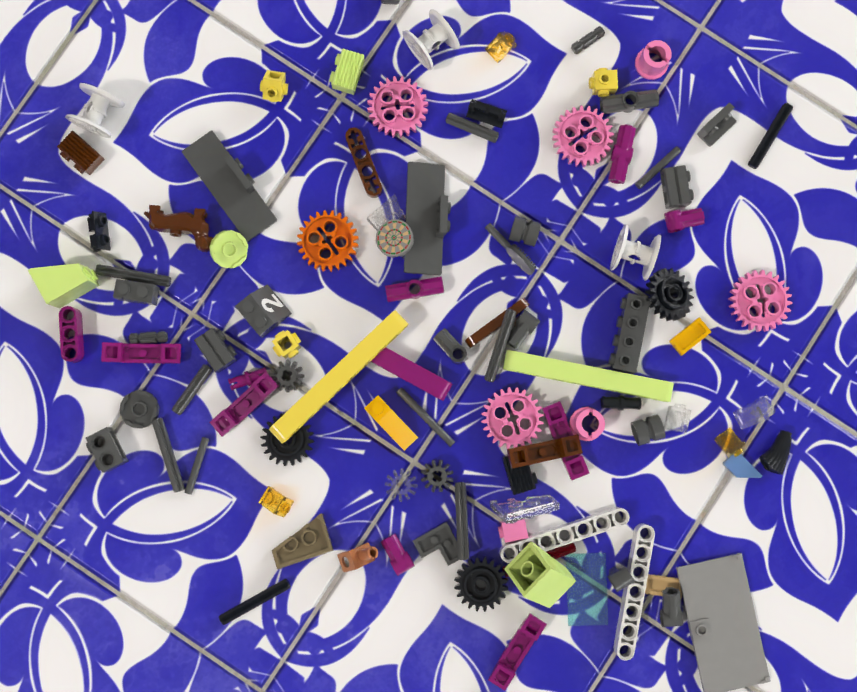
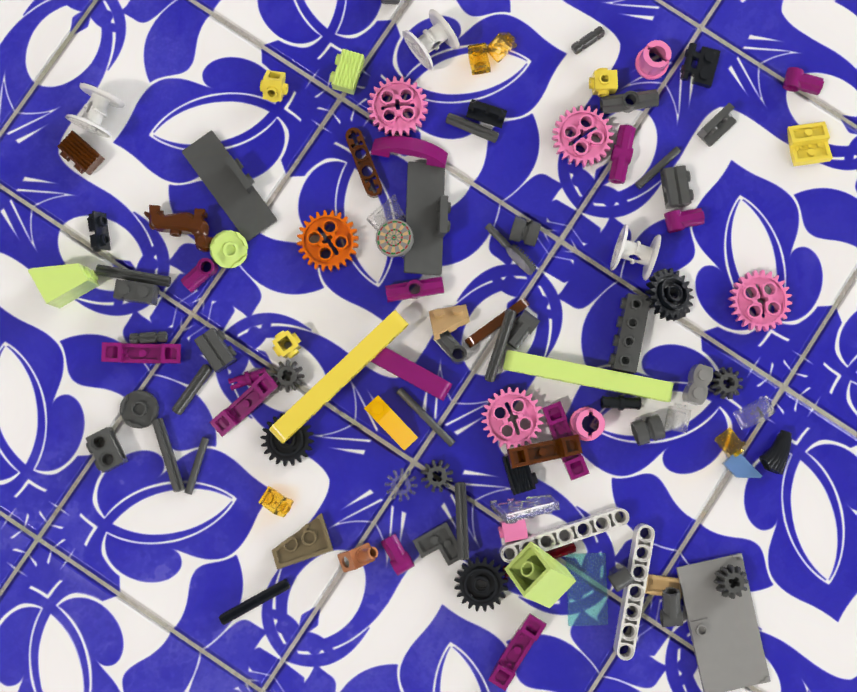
(65, 327): magenta beam -> none
(198, 276): none -> magenta piece
(263, 310): dark grey slope -> none
(410, 146): none -> magenta slope
(448, 319): none -> tan wing
(478, 59): none -> clear yellow bracket
(690, 336): yellow tile -> none
(698, 380): none -> light grey brick
(705, 67): none -> black plate
(730, 390): none -> dark grey gear
(734, 574): none -> dark grey gear
(770, 135): black axle -> none
(797, 80): none -> magenta piece
(809, 143): none -> light yellow slope

